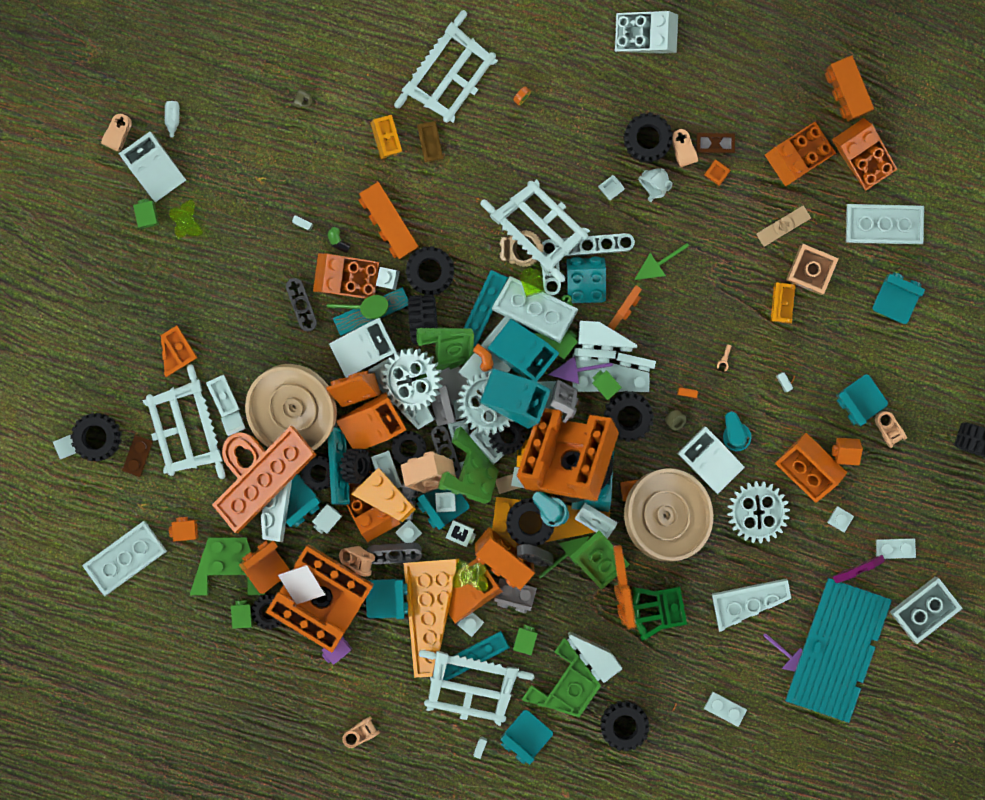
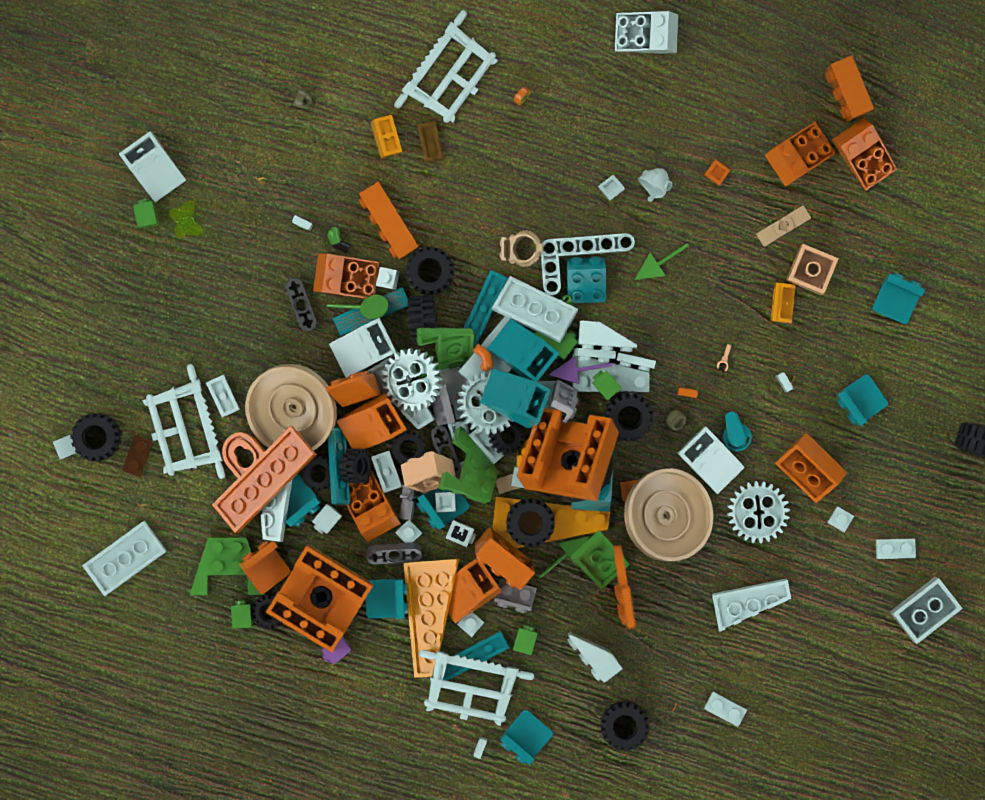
(115, 134): light nougat piece -> none
(171, 116): light aqua piece -> none
(175, 351): orange wing -> none
(183, 529): orange brick -> none
(233, 423): light aqua tile -> none
(301, 584): white sticker -> none
(357, 560): light nougat piece -> none
(361, 732): light nougat piece -> none
(384, 495): light orange wing -> none
(470, 575): clear neon green animal -> none
(518, 200): light aqua piece -> none
(531, 282): clear neon green bracket -> none
(535, 555): dark grey beam -> none
(551, 509): teal piece -> none
(572, 690): bright green wing -> none
(595, 520): light aqua plate -> none
(624, 311): orange wing -> none
(656, 123): black tyre -> none
(670, 609): green plate -> none
(685, 151): light nougat piece -> none
(715, 142): reddish brown piece -> none
(793, 660): medium lavender piece -> none
(838, 650): teal door -> none
(847, 451): orange brick -> none
(854, 571): magenta tile -> none
(884, 224): light aqua tile -> none
(891, 431): light nougat piece -> none

